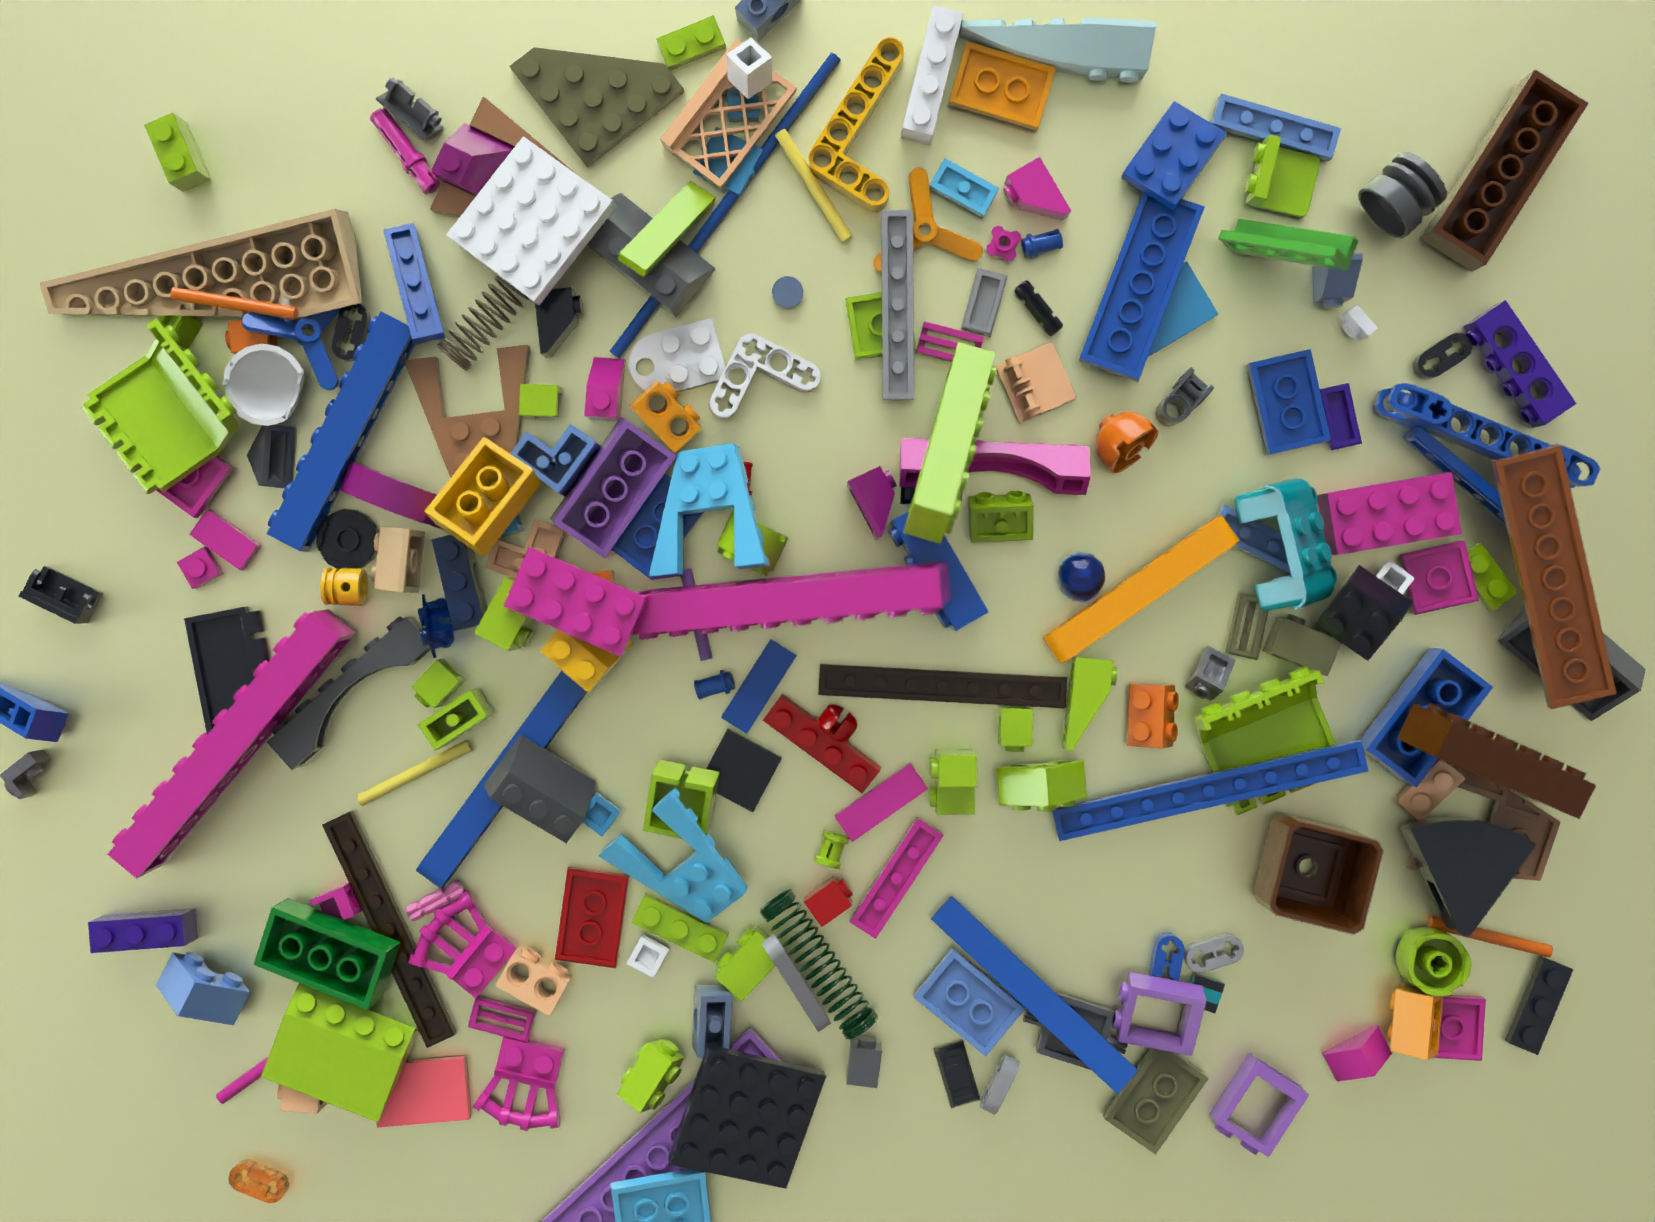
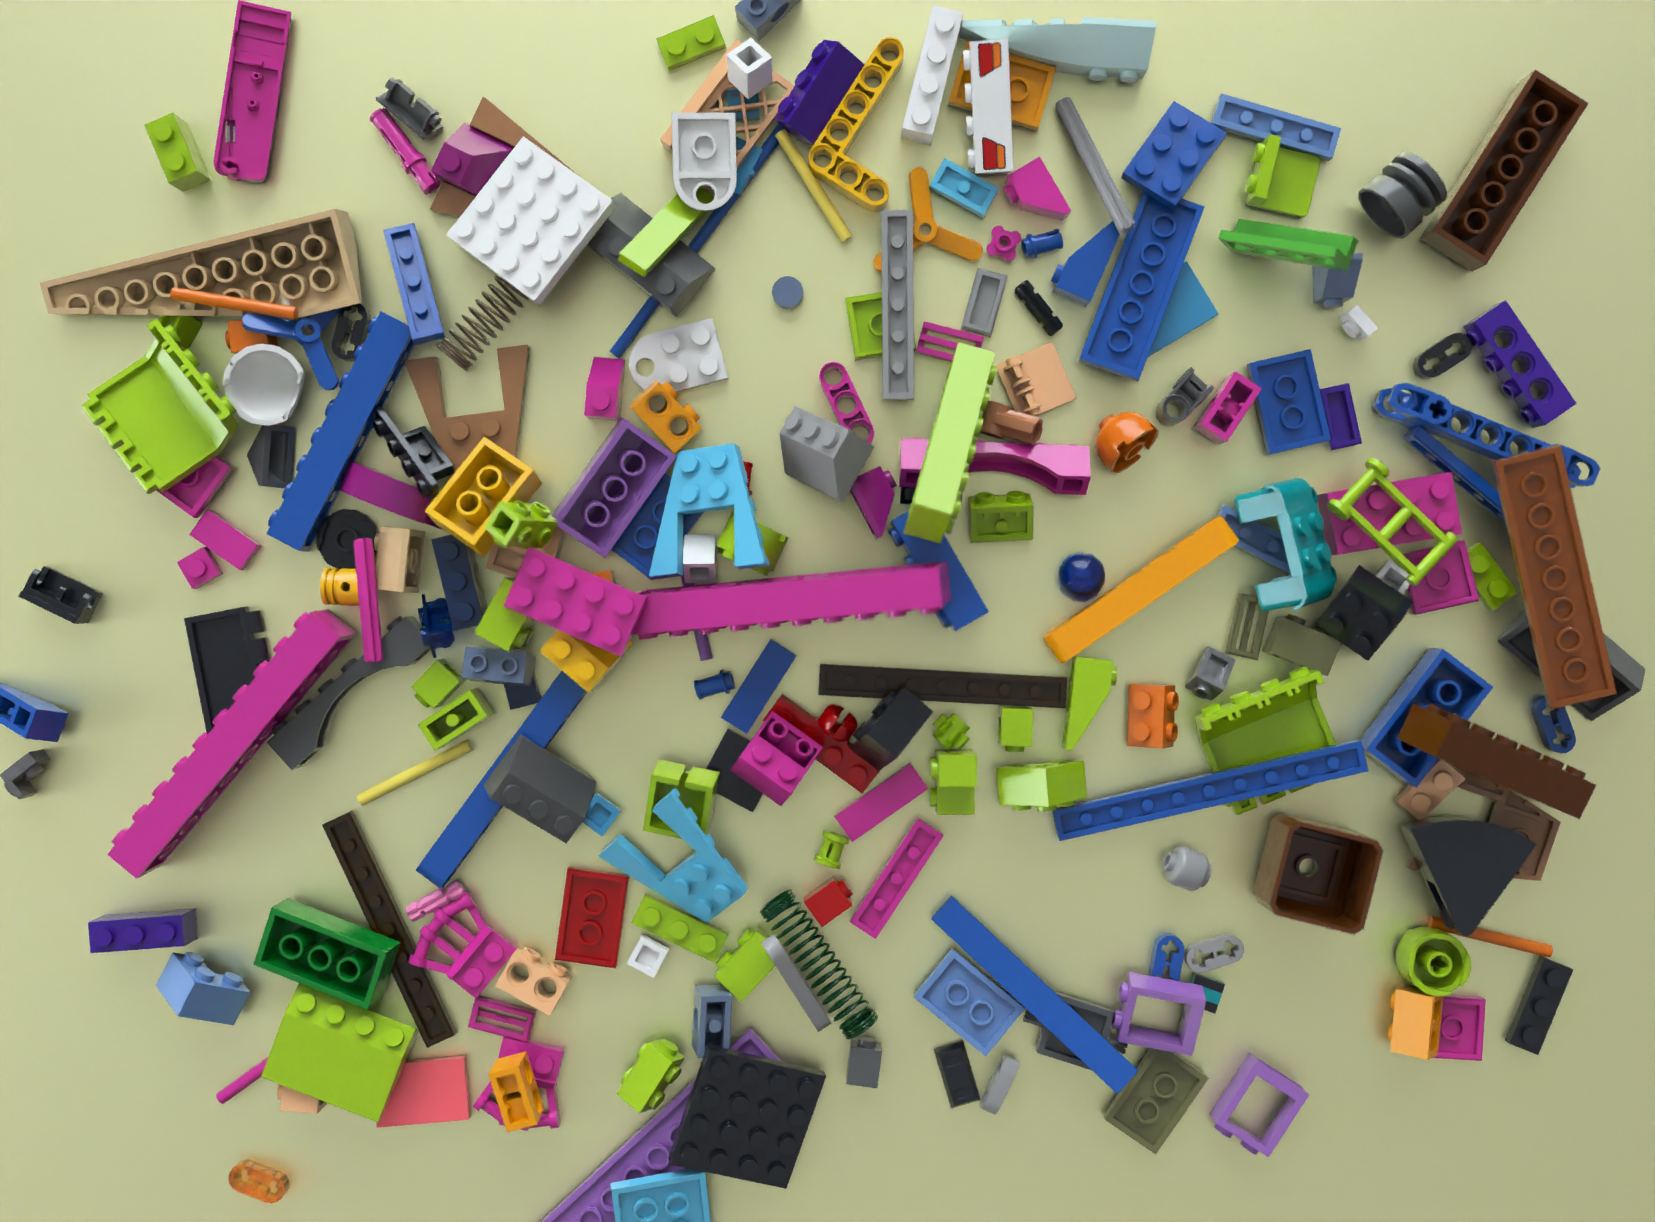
(252, 92): none -> dark pink piece
(338, 902): dark pink panel -> none
(368, 600): none -> dark pink axle
(418, 453): none -> black bracket
(498, 666): none -> sand blue brick
(516, 1091): none -> light orange brick
(521, 524): none -> lime brick
(522, 695): none -> dark blue tile
(538, 400): lime panel -> none
(557, 319): black slope -> none
(560, 465): medium blue brick -> none
(595, 97): olive plate -> none
(700, 558): none -> white brick
(704, 157): none -> white plate
(750, 364): white beam -> none
(776, 758): none -> dark pink slope
(818, 91): none -> dark purple brick
(822, 453): none -> light grey slope
(843, 390): none -> dark pink beam
(890, 728): none -> black brick
(951, 731): none -> lime gear
(990, 106): none -> white brick
(1003, 422): none -> nougat piece
(1085, 267): none -> blue slope
(1095, 165): none -> light grey axle
(1187, 868): none -> light grey head
(1227, 408): none -> dark pink brick
(1358, 1056): dark pink slope -> none
(1377, 473): none -> lime piece
(1546, 726): none -> blue beam

